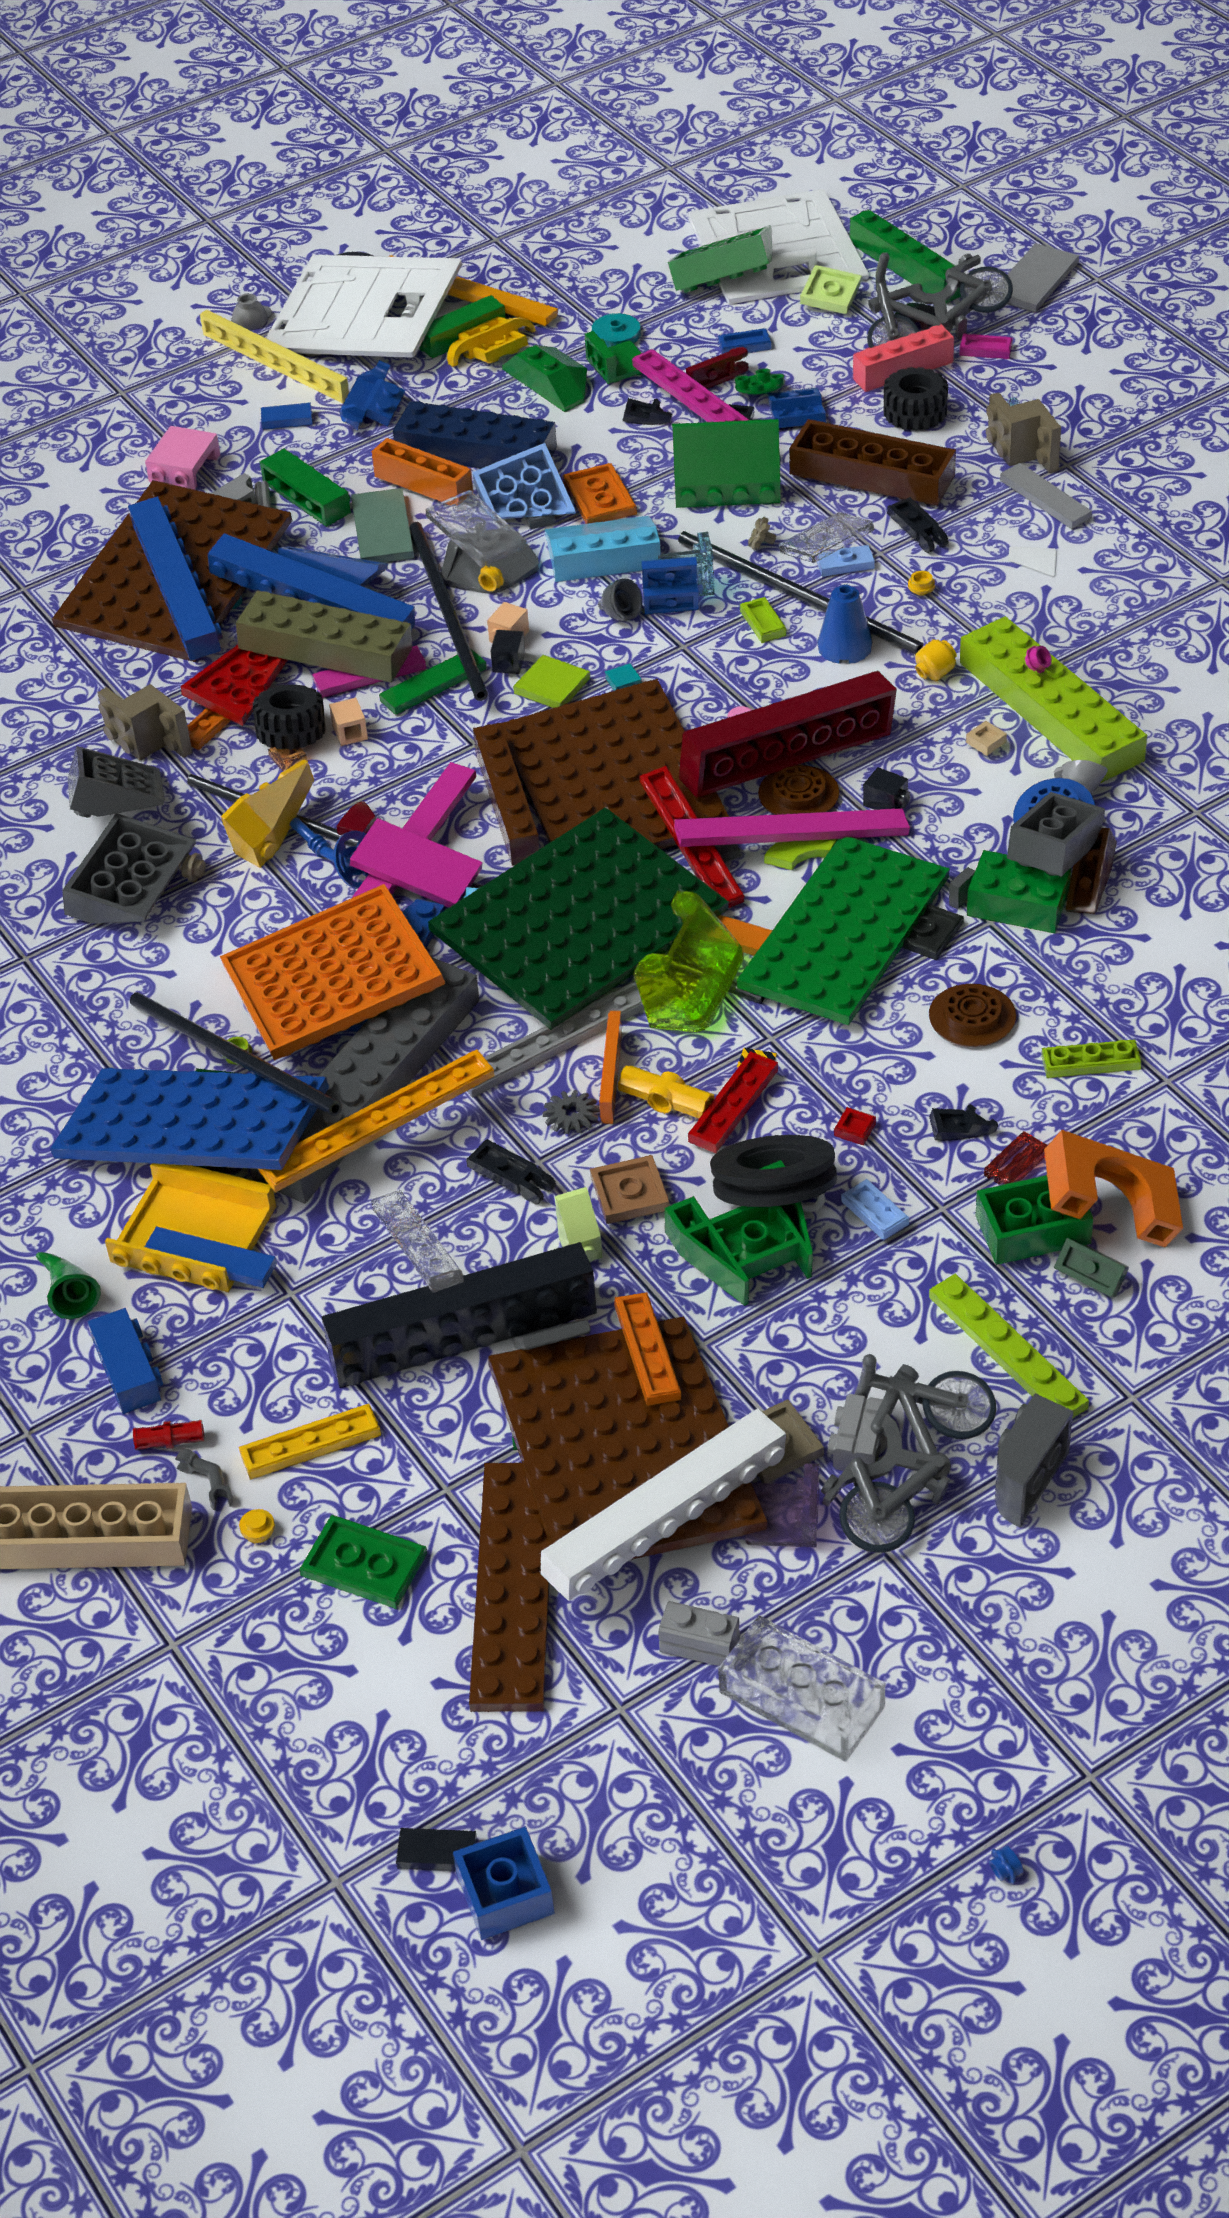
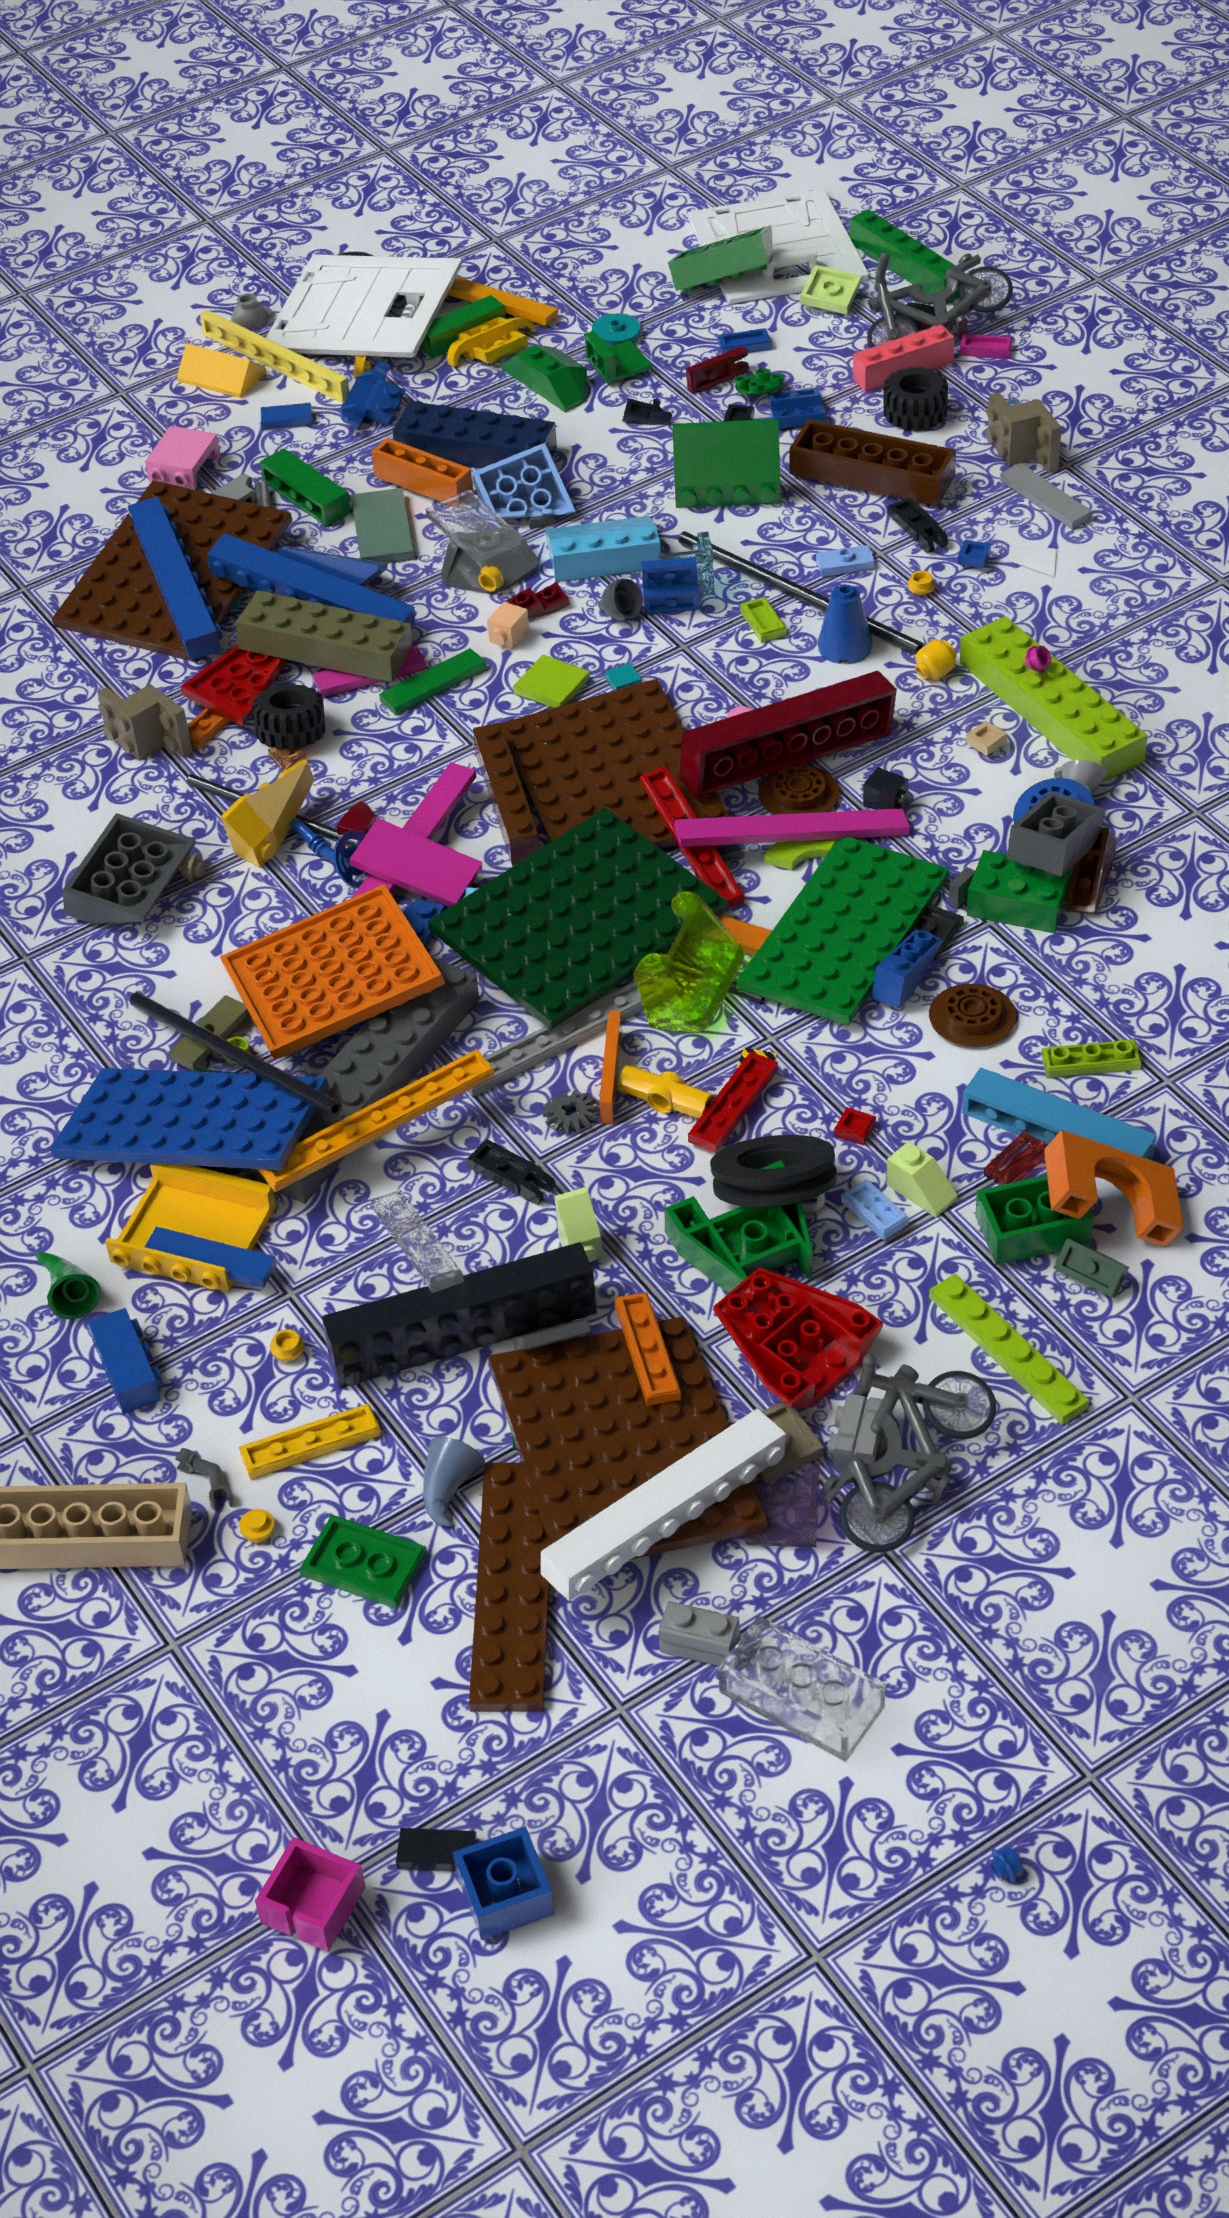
(111, 785): dark grey slope -> none
(168, 1434): red pin -> none
(218, 371): none -> yellow slope
(221, 1021): none -> olive tile
(287, 1345): none -> yellow plate
(310, 1894): none -> dark pink piece
(348, 721): light nougat brick -> none
(361, 365): none -> yellow plate
(446, 1468): none -> sand blue hat
(448, 612): black piece -> none
(508, 651): black brick -> none
(541, 603): none -> dark red slope
(599, 494): orange tile -> none
(629, 1189): medium nougat plate -> none
(685, 388): dark pink tile -> none
(761, 534): dark tan plant -> none
(796, 1335): none -> red wedge
(826, 537): clear tile -> none
(904, 968): none -> blue slope
(920, 1179): none -> yellowish green slope
(959, 1124): black slope -> none
(974, 554): none -> blue plate
(1030, 1456): dark grey brick -> none
(1039, 275): light grey tile -> none
(1043, 1115): none -> dark azure brick

